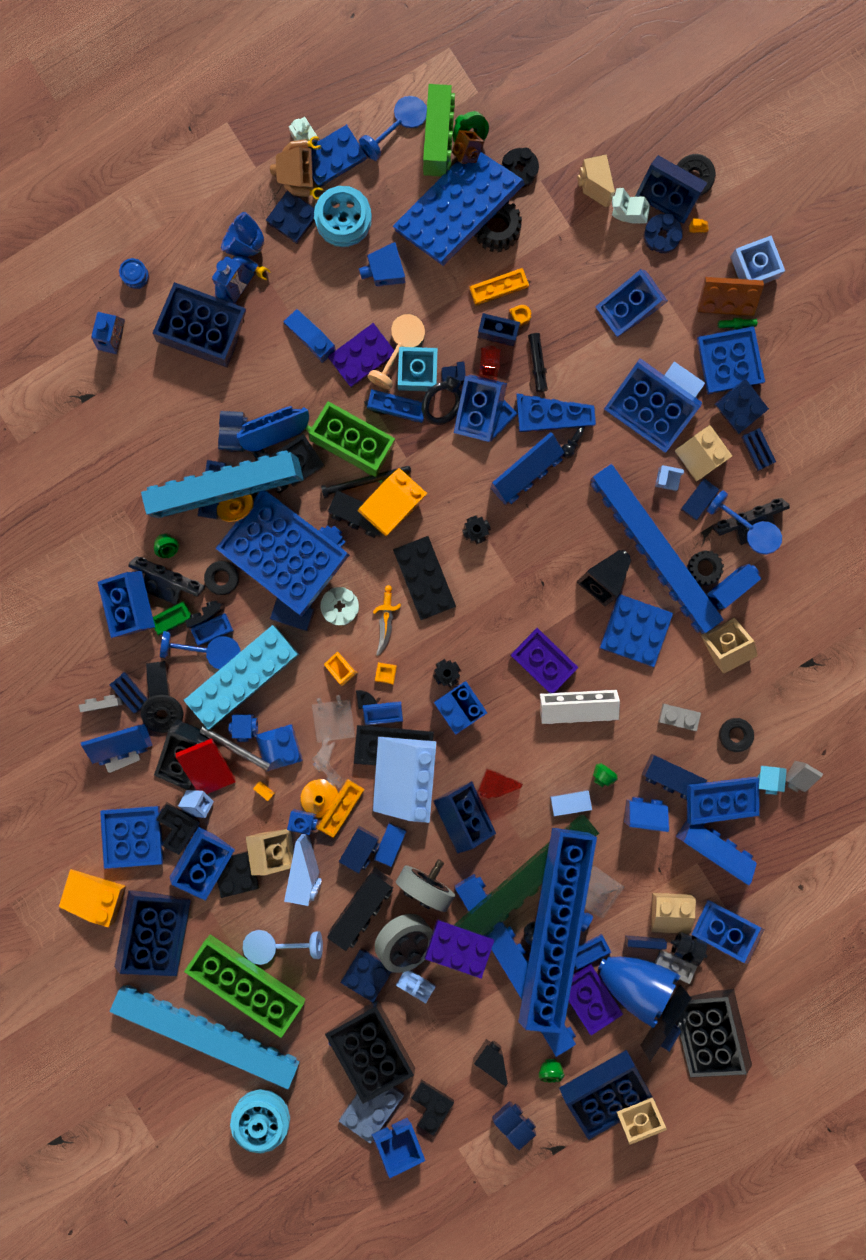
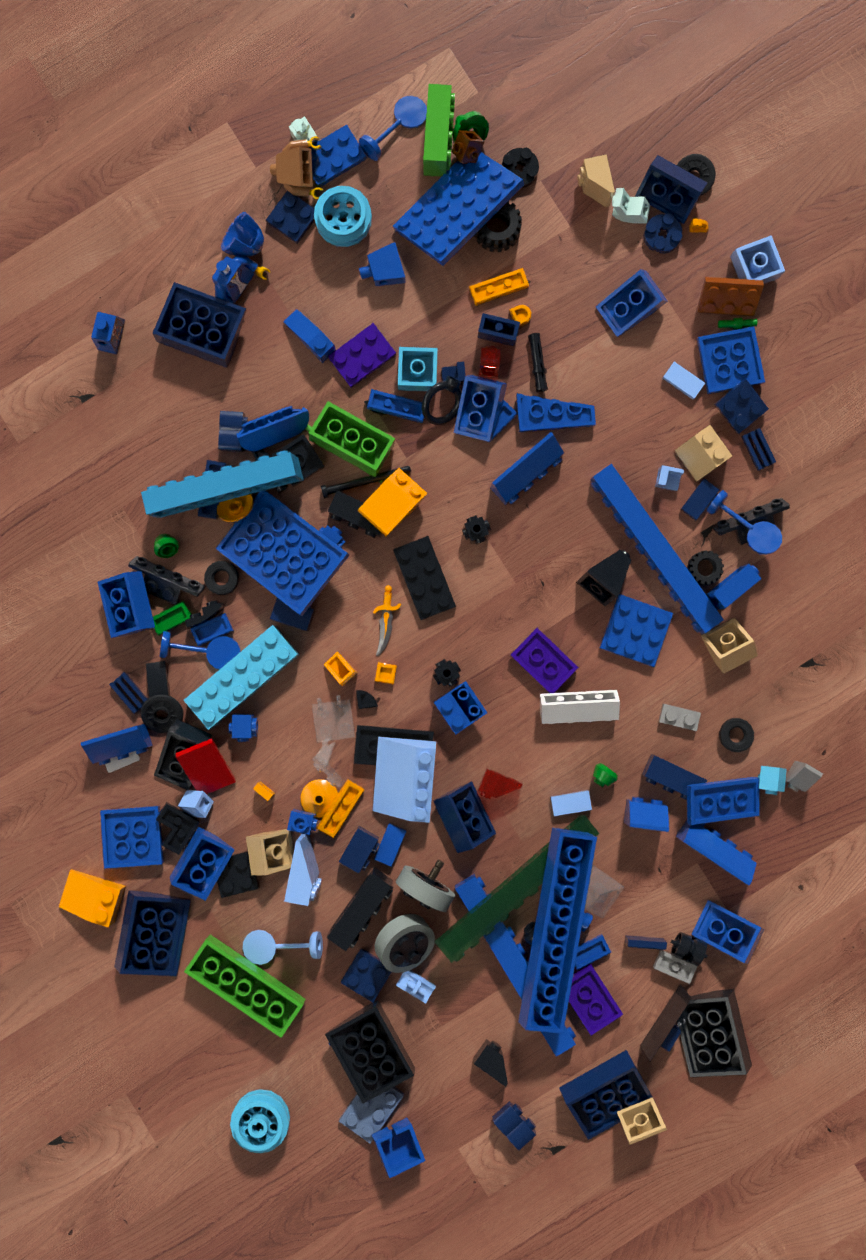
(93, 704): light grey plate -> none
(134, 273): blue wheel -> none
(205, 1036): dark azure brick -> none
(235, 748): flat silver bar -> none
(279, 747): blue slope -> none
(331, 599): light aqua plate -> none
(383, 713): blue tile -> none
(406, 332): light nougat piece -> none
(436, 1105): black plate -> none
(459, 949): dark purple plate -> none
(551, 1071): green cone -> none
(571, 445): black bar -> none
(639, 985): blue cylinder -> none
(653, 405): blue slope -> none
(673, 913): tan slope -> none

